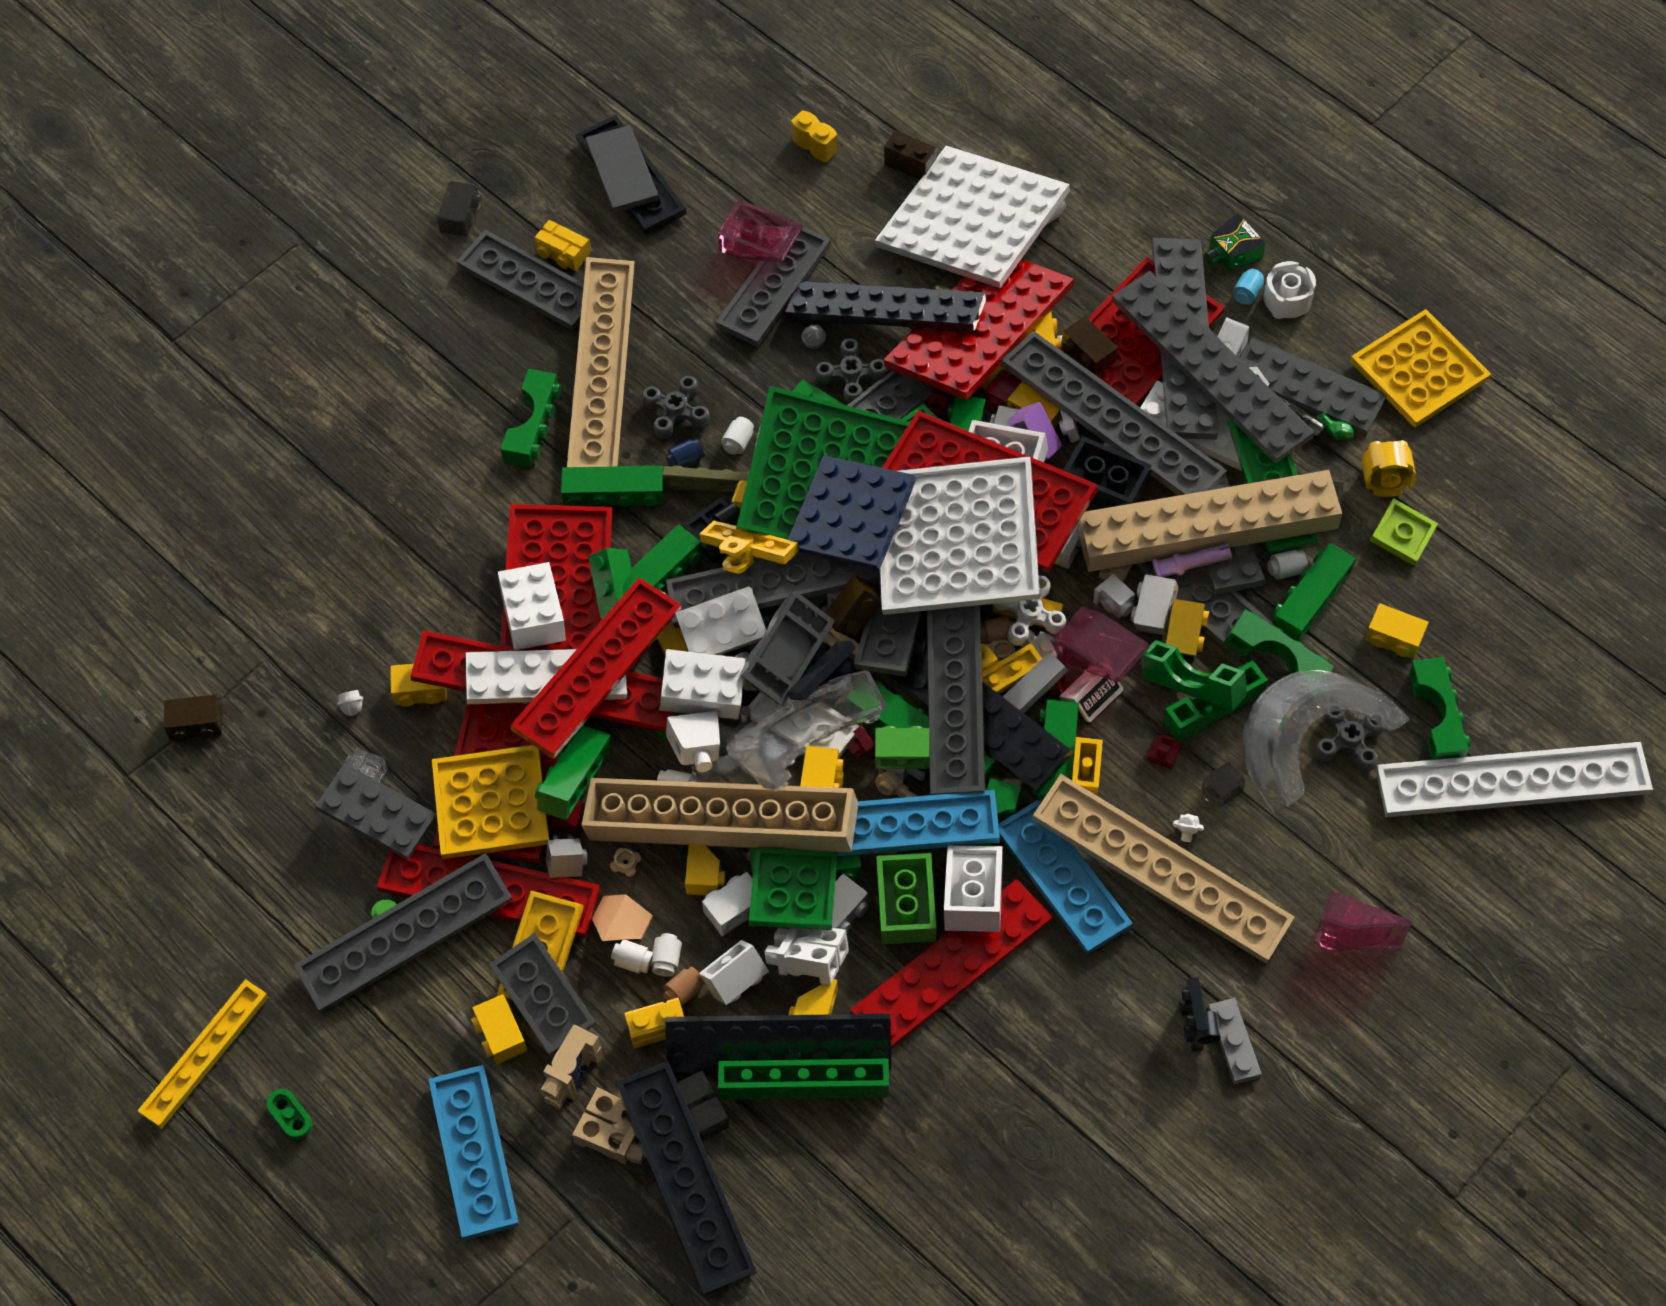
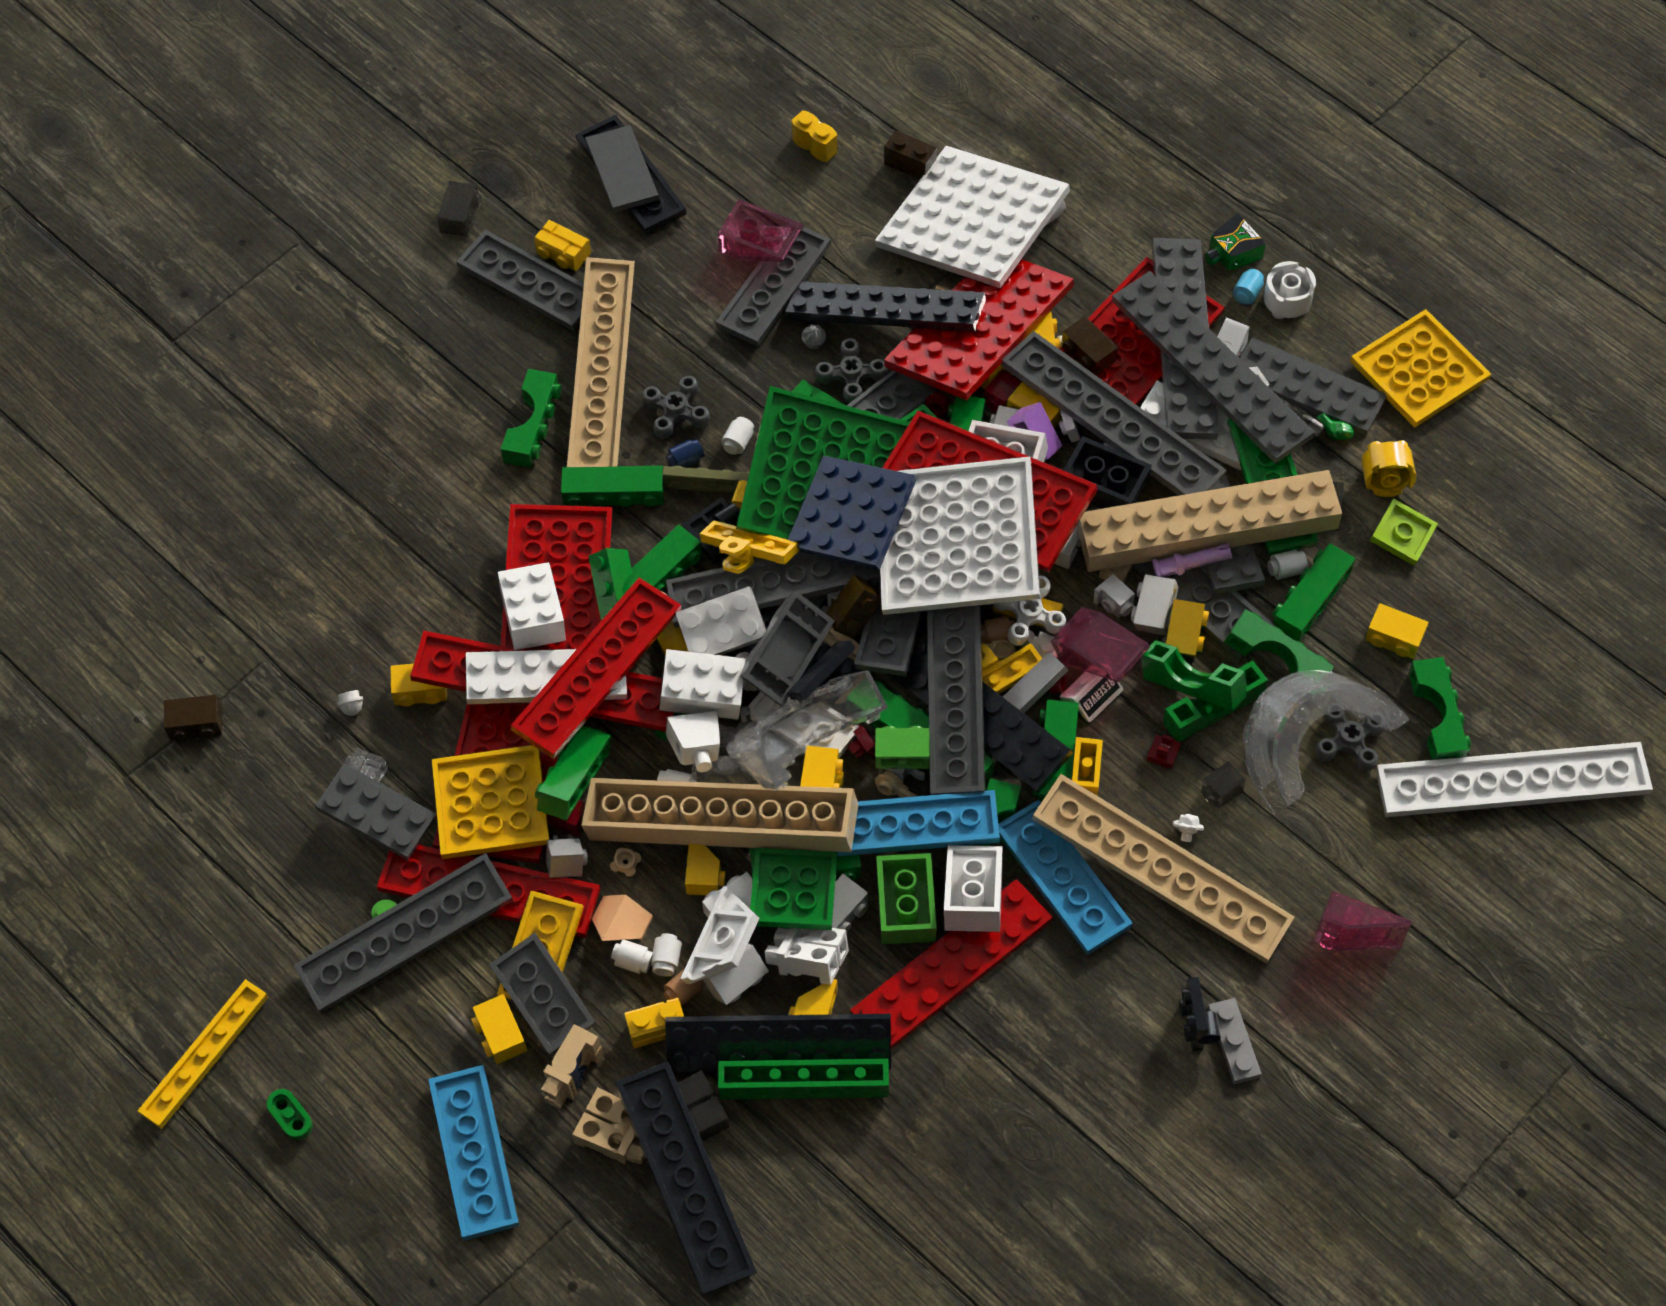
(722, 938): none -> white wing

